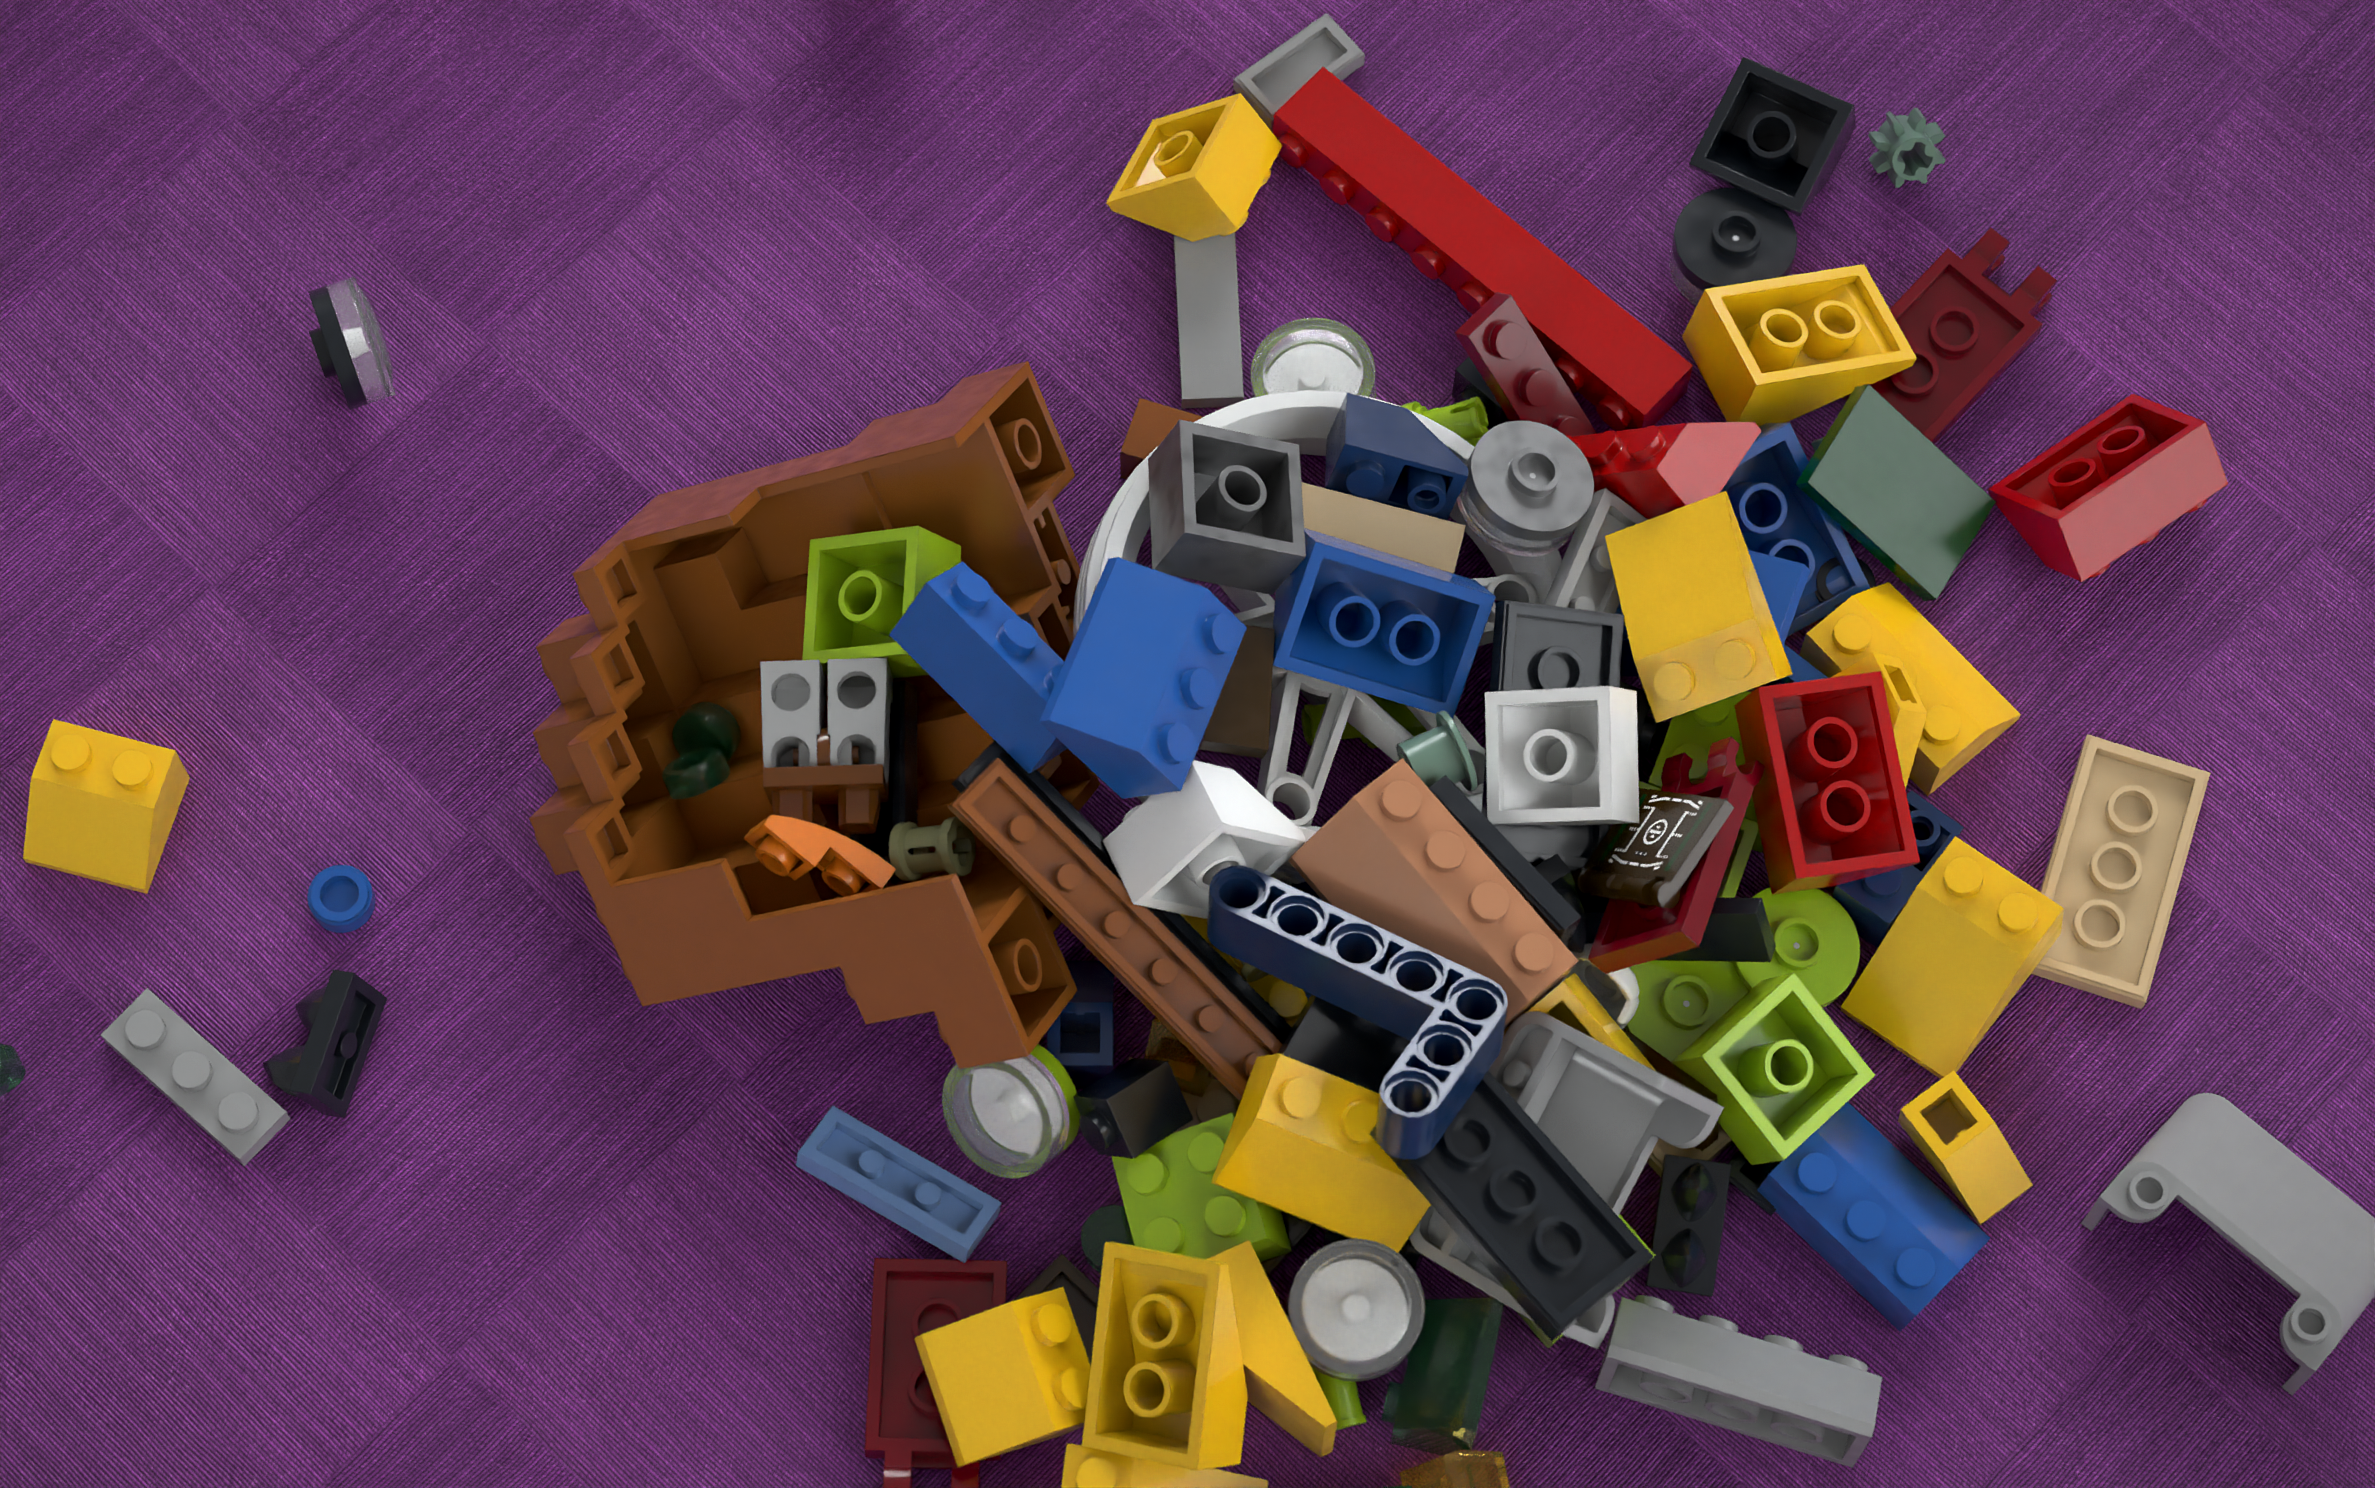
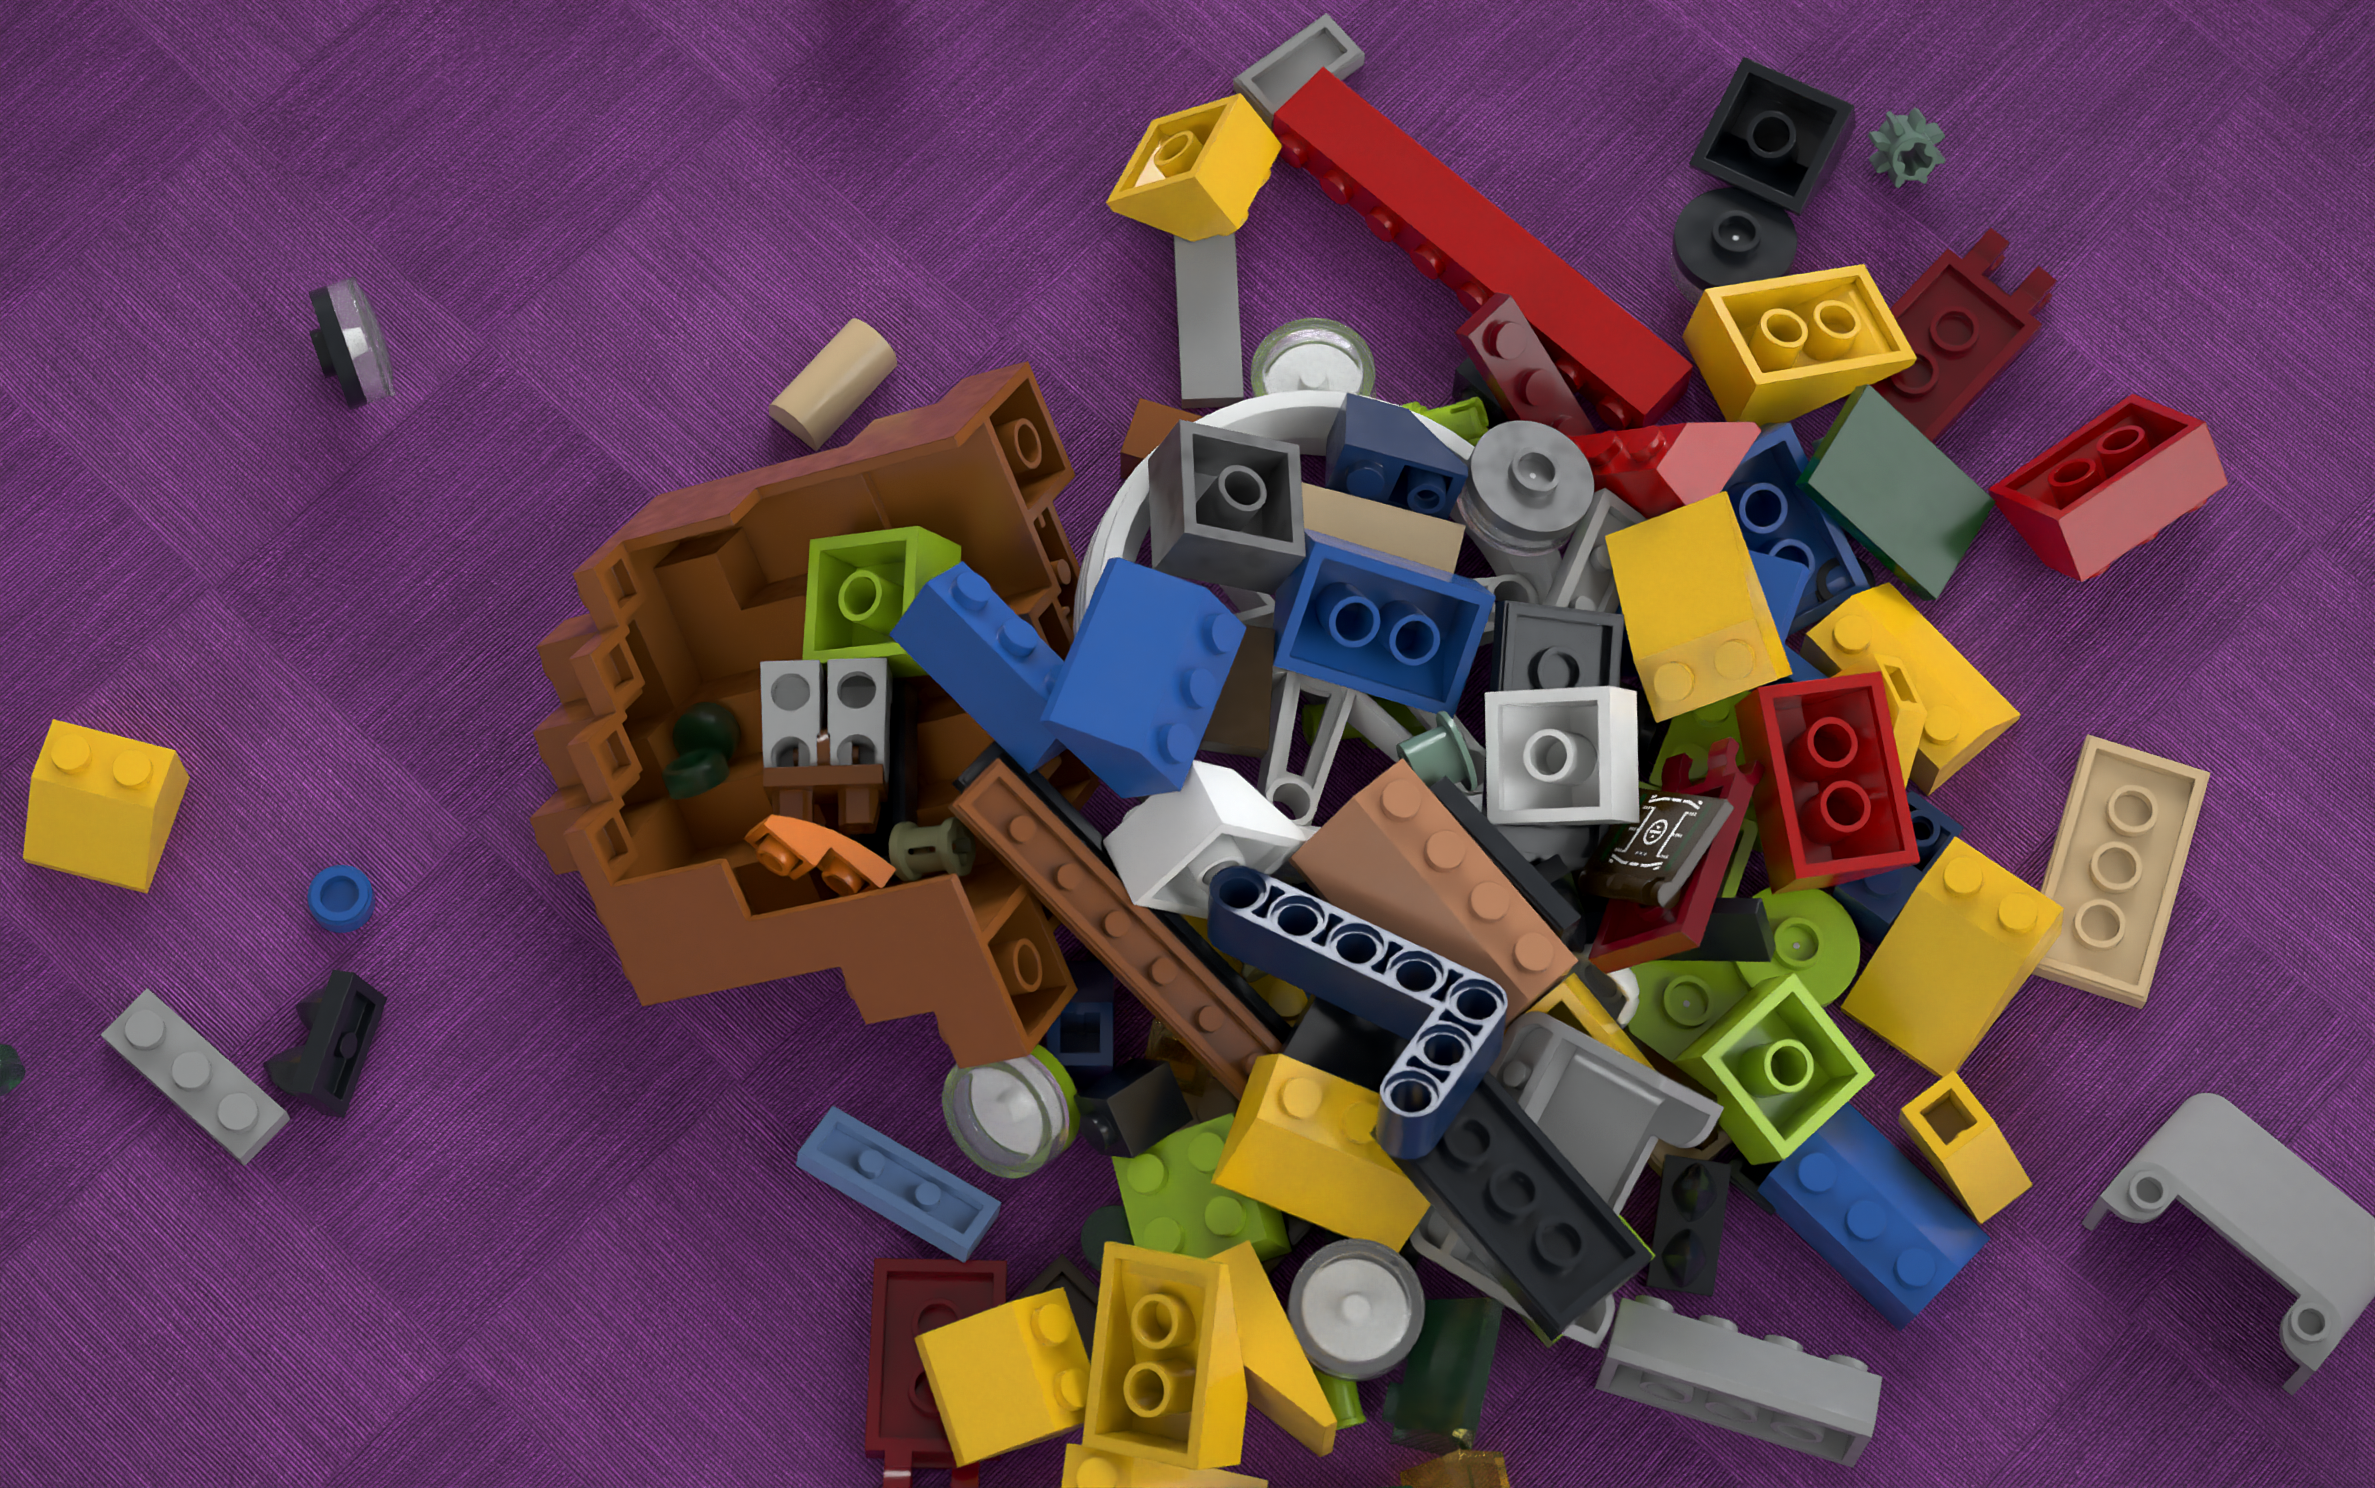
(834, 383): none -> tan brick

